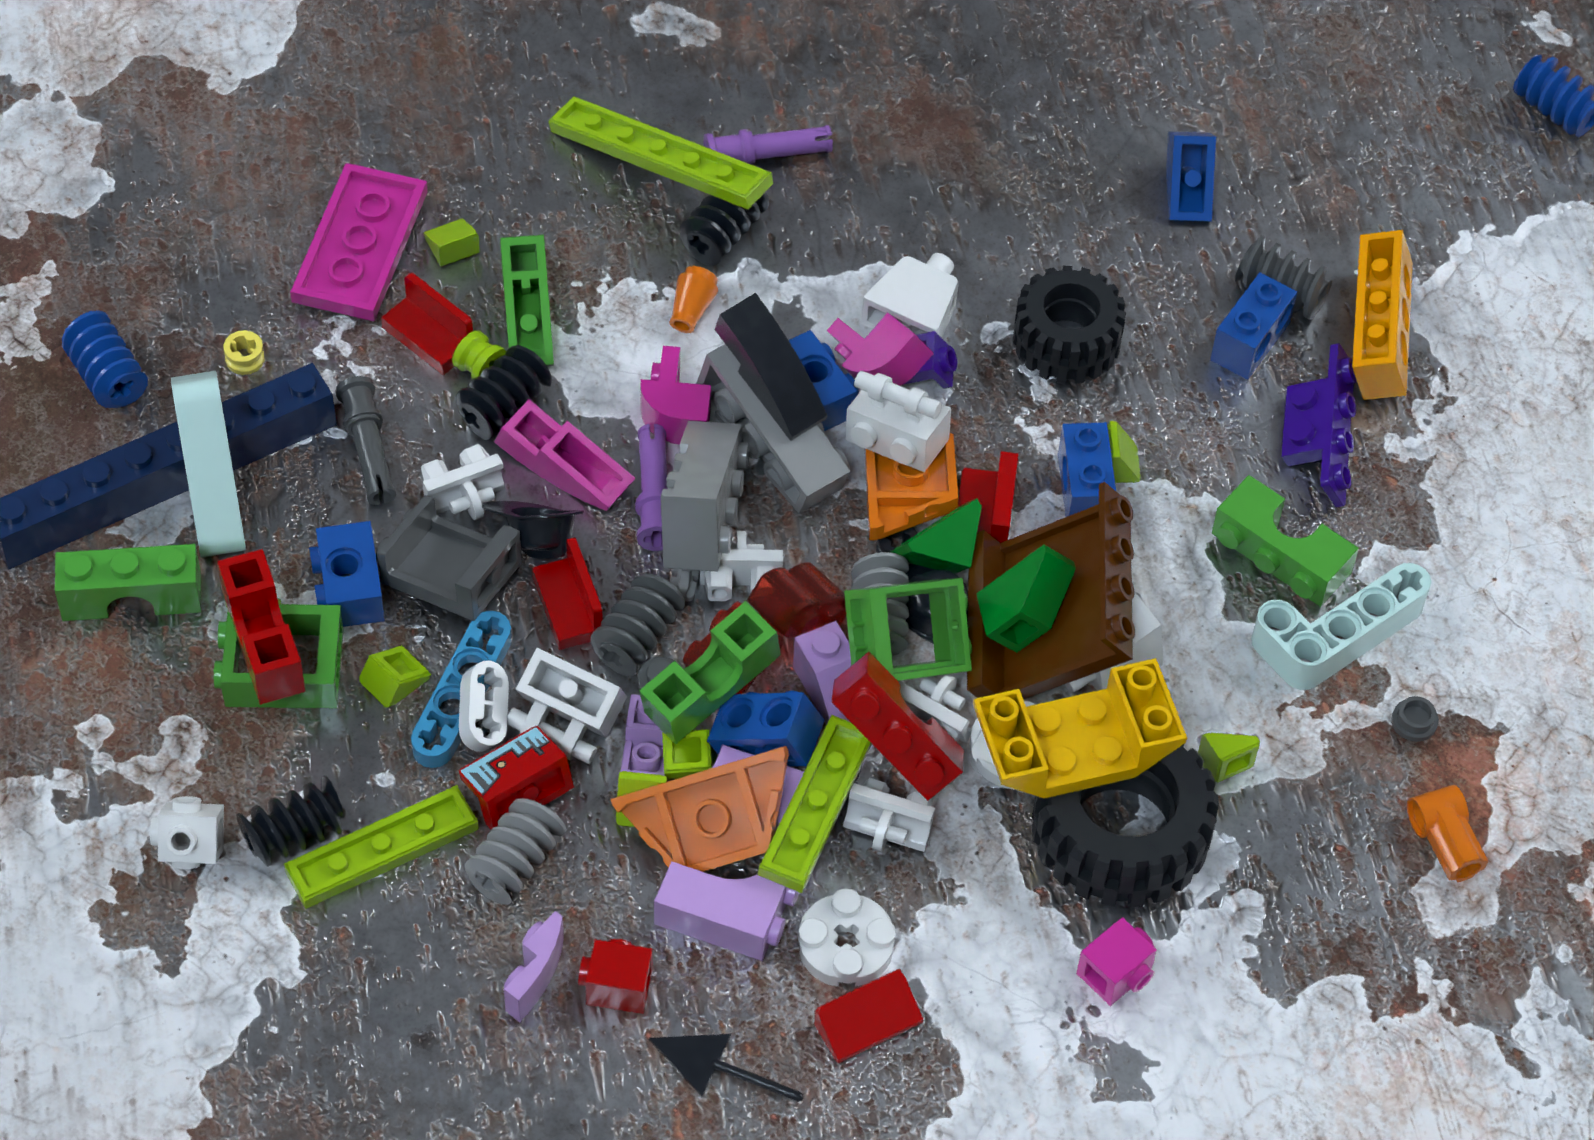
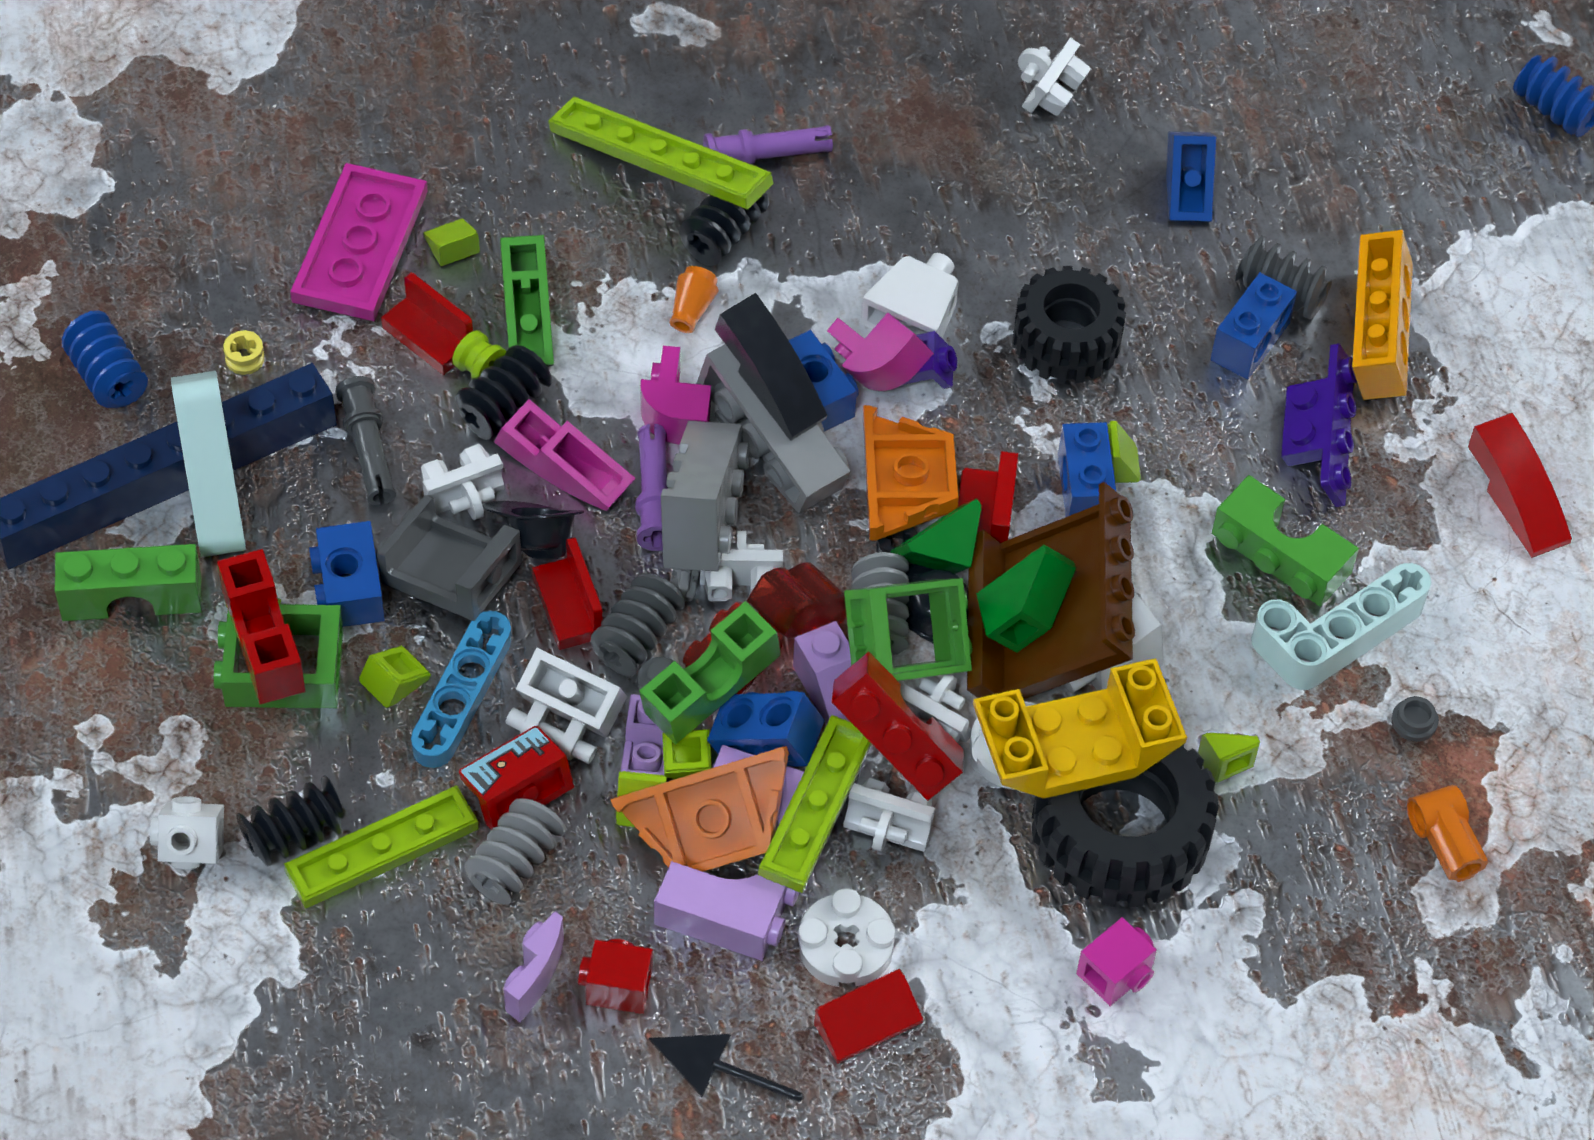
(488, 706): white beam -> none
(897, 421): white brick -> none
(1047, 92): none -> white hips
(1520, 484): none -> red slope

